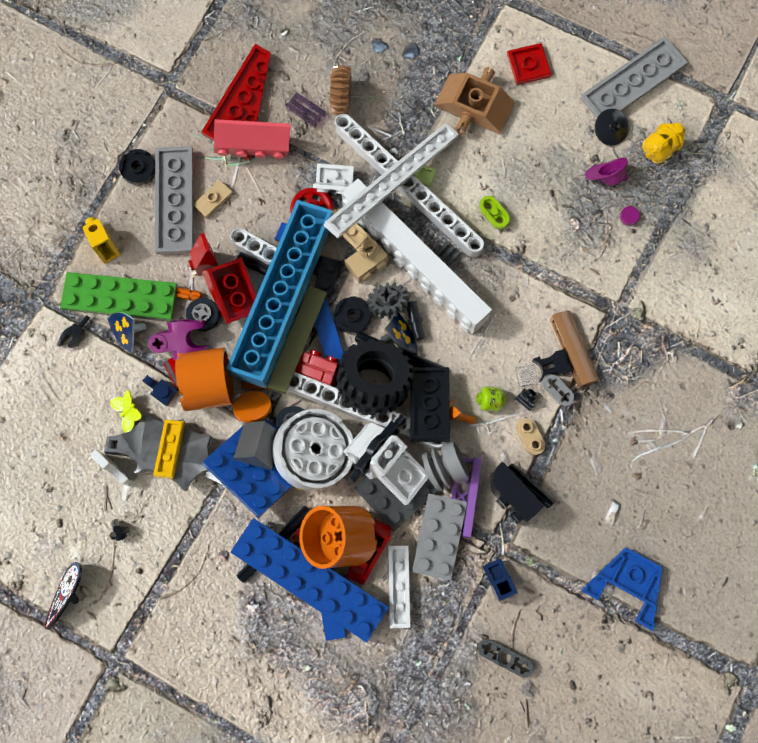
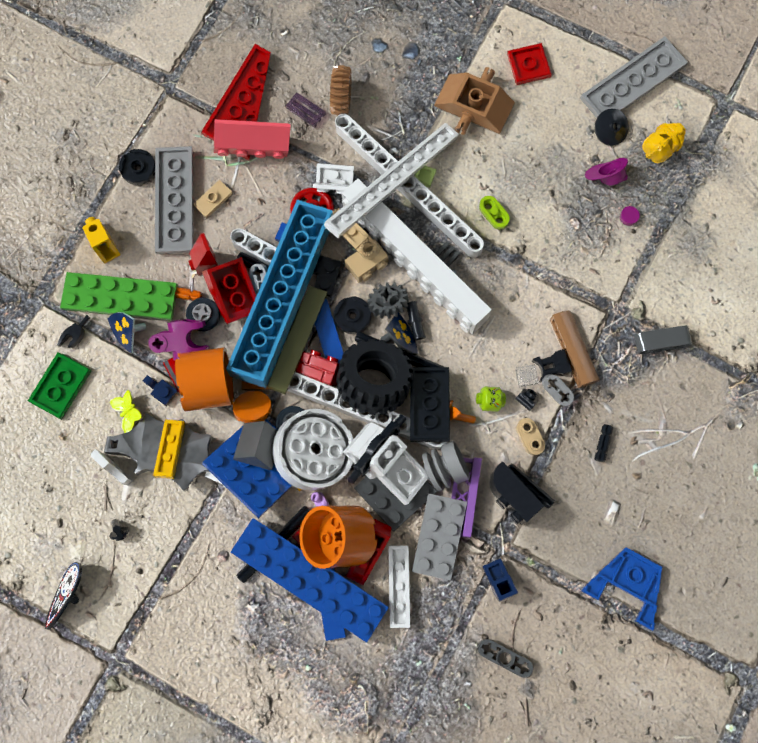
(59, 385): none -> green tile
(255, 279): none -> light grey beam
(319, 499): none -> lavender arm
(603, 443): none -> black axle
(663, 340): none -> dark grey beam

